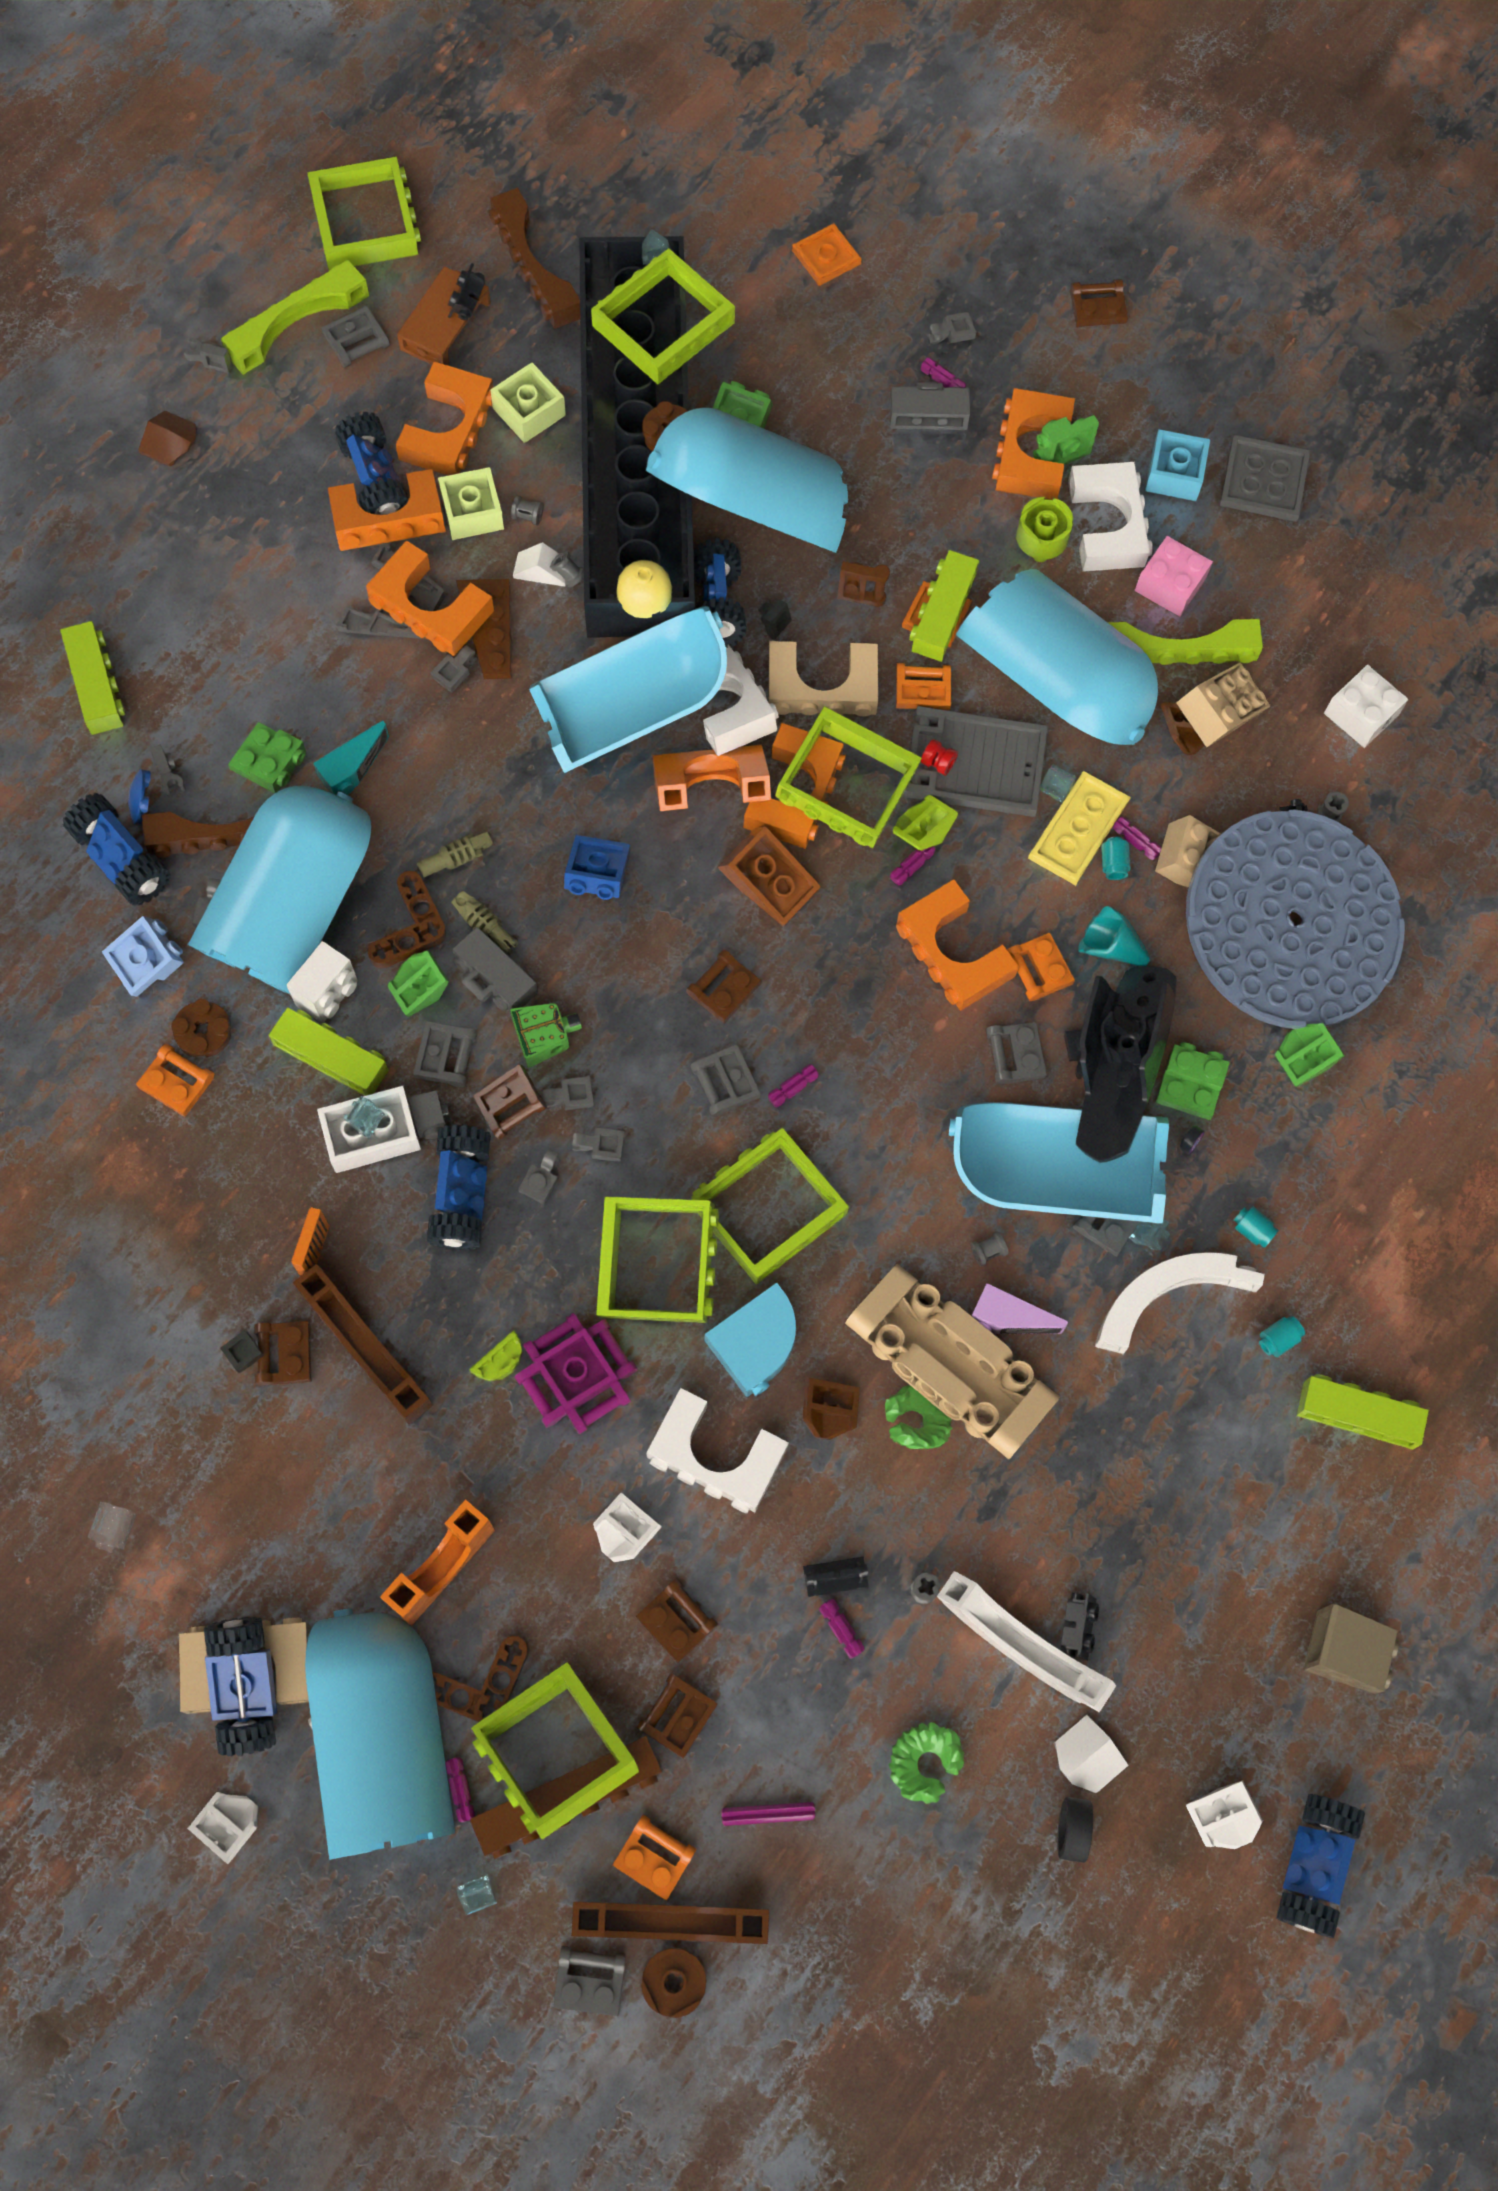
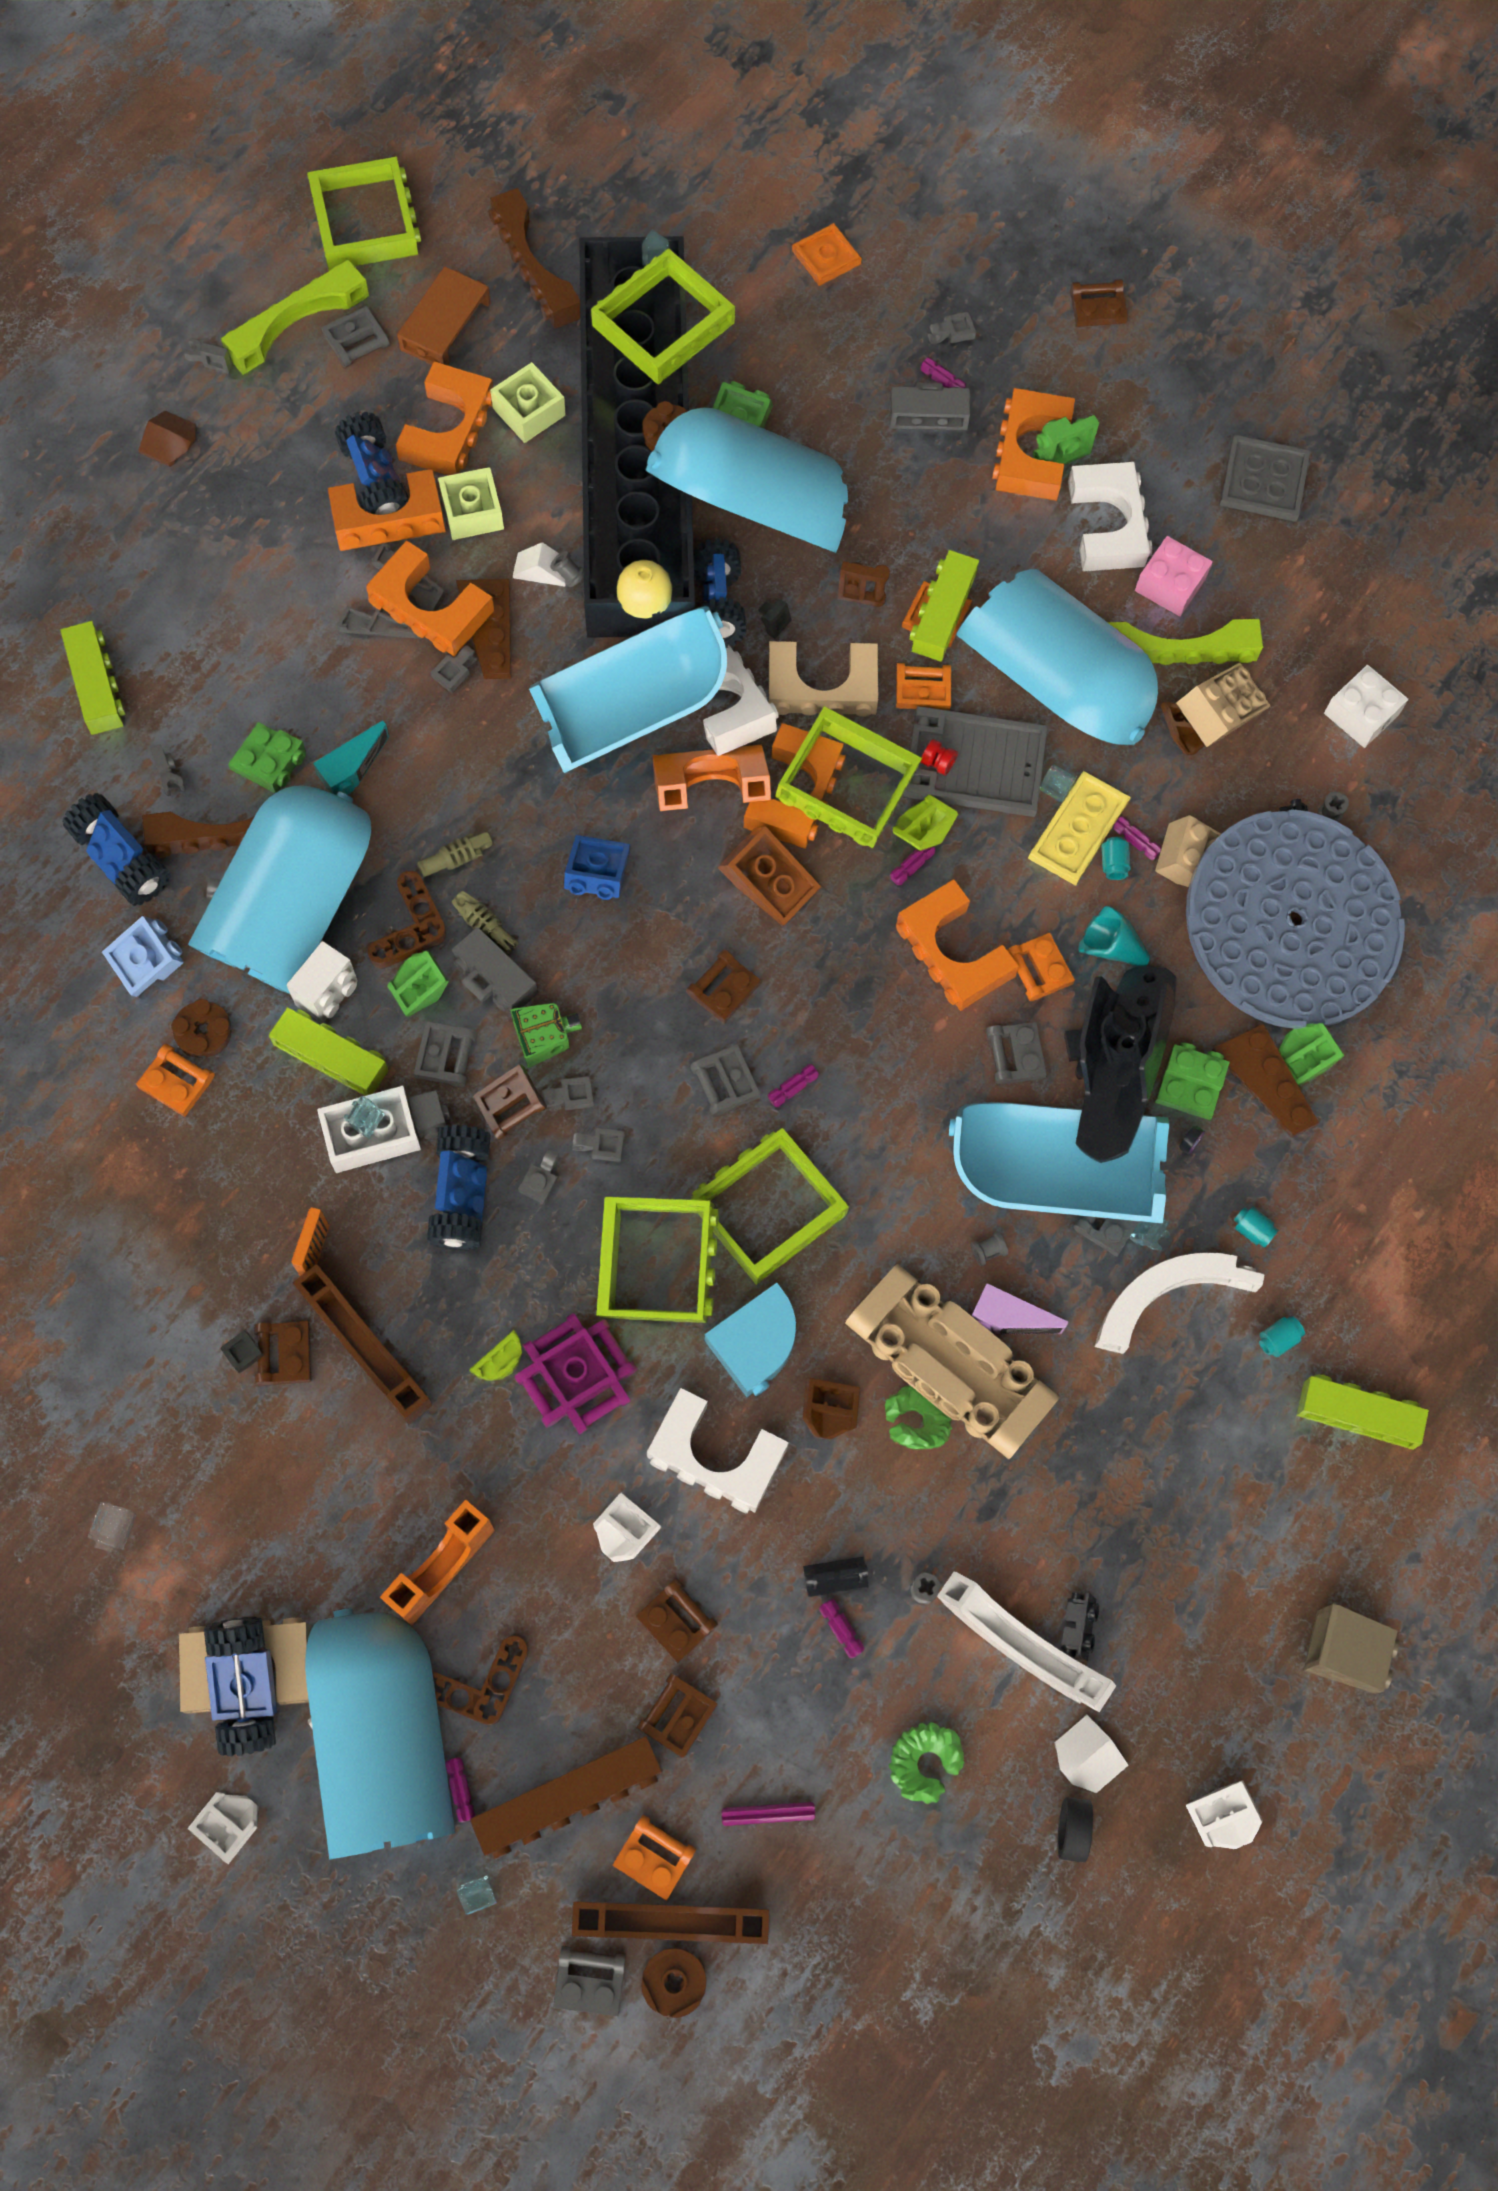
(137, 800): blue dish -> none
(460, 301): black hinge -> none
(523, 1706): lime window -> none
(527, 510): dark grey bush -> none
(1044, 528): lime brick -> none
(1177, 465): medium azure brick -> none
(1268, 1078): none -> reddish brown wing
(1320, 1865): plate -> none

